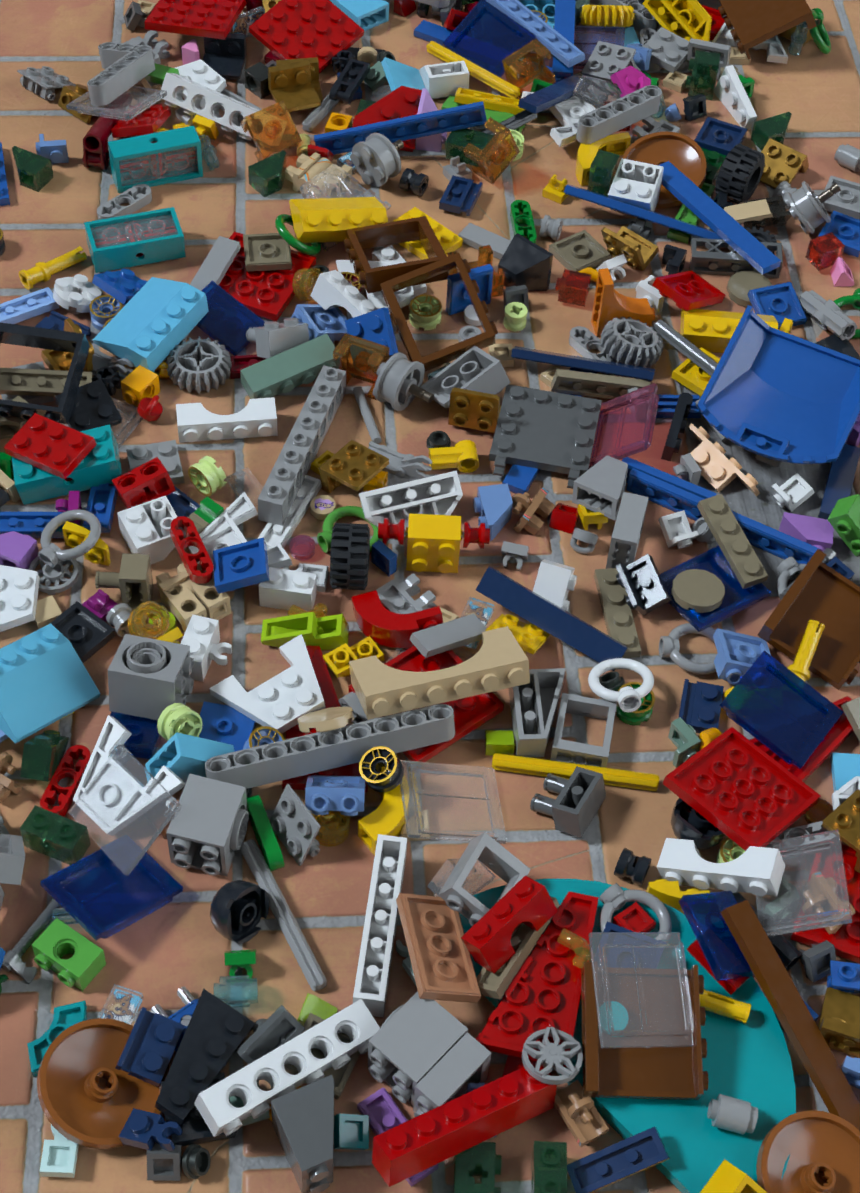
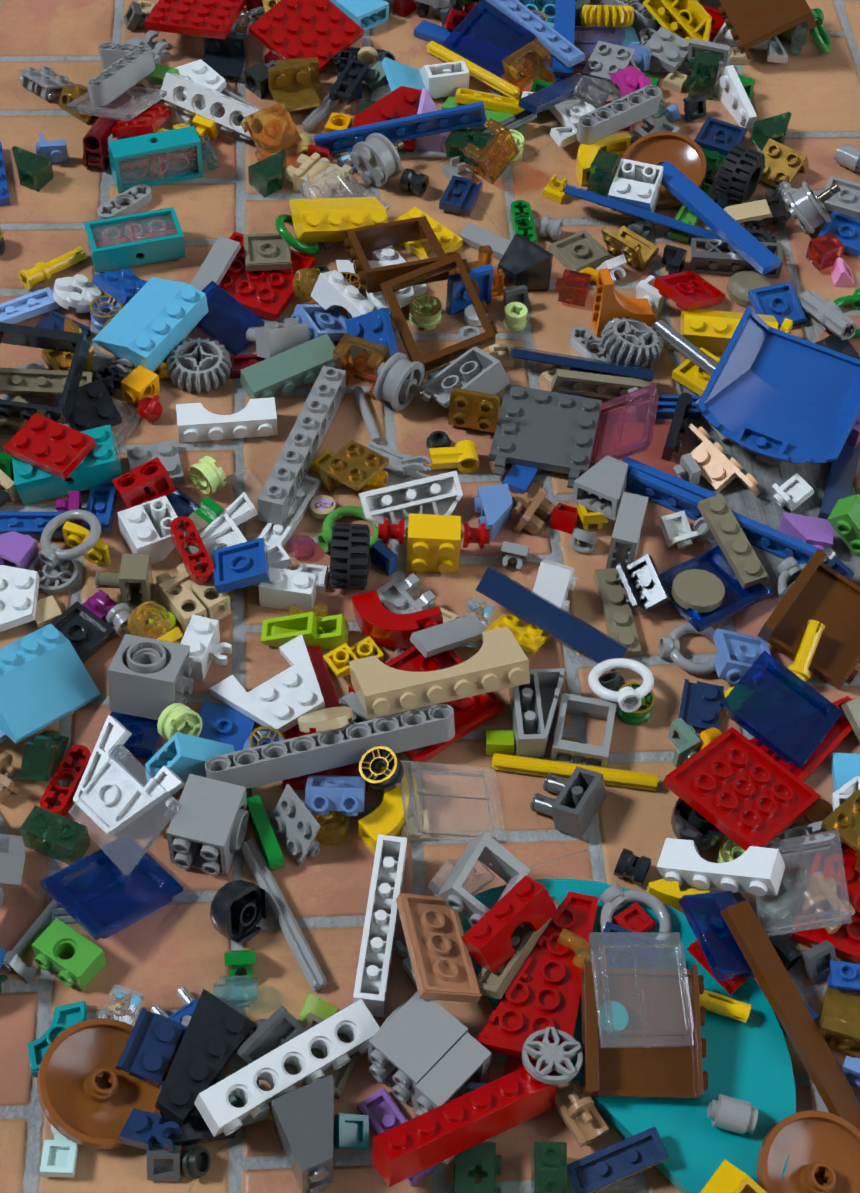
(190, 52): bright pink slope -> none

